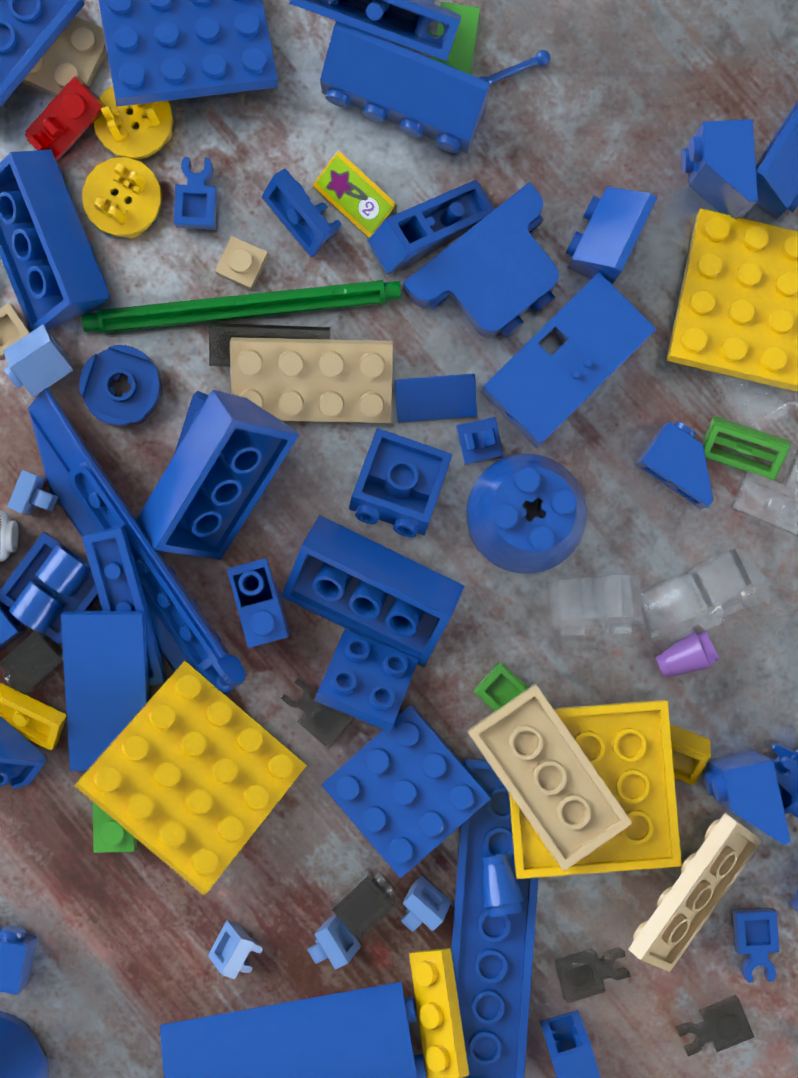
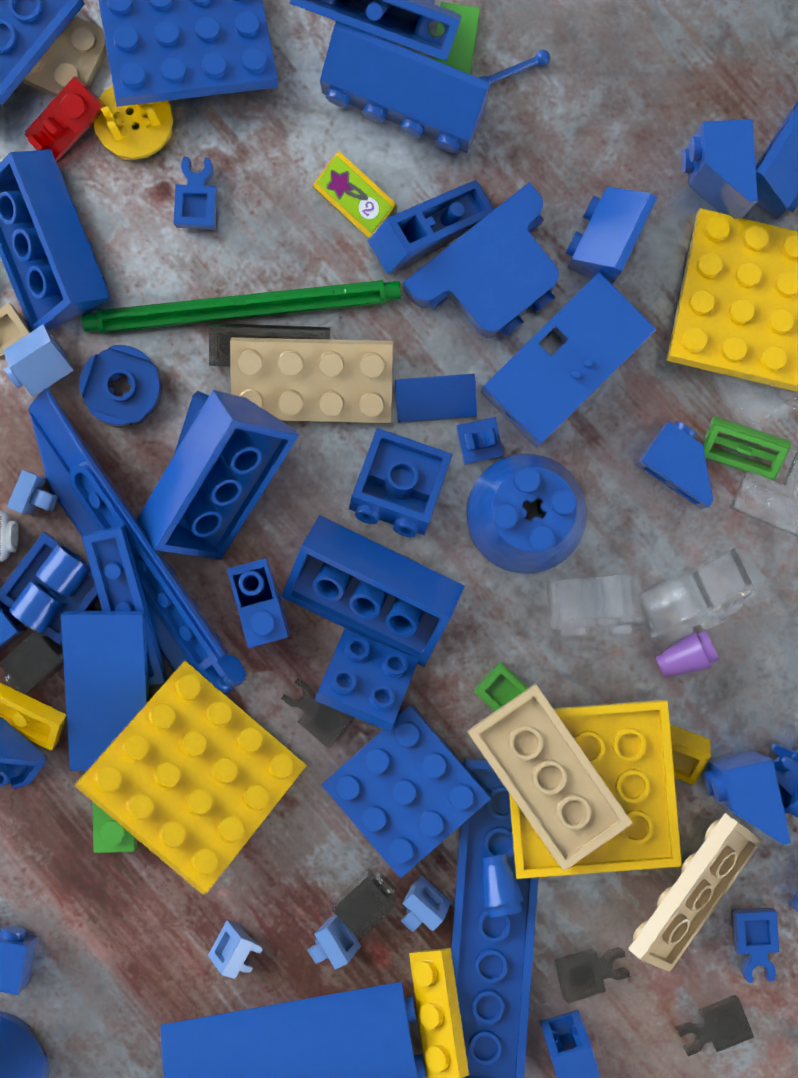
(132, 181): yellow plate -> none
(241, 263): tan plate -> none
(297, 212): blue plate -> none

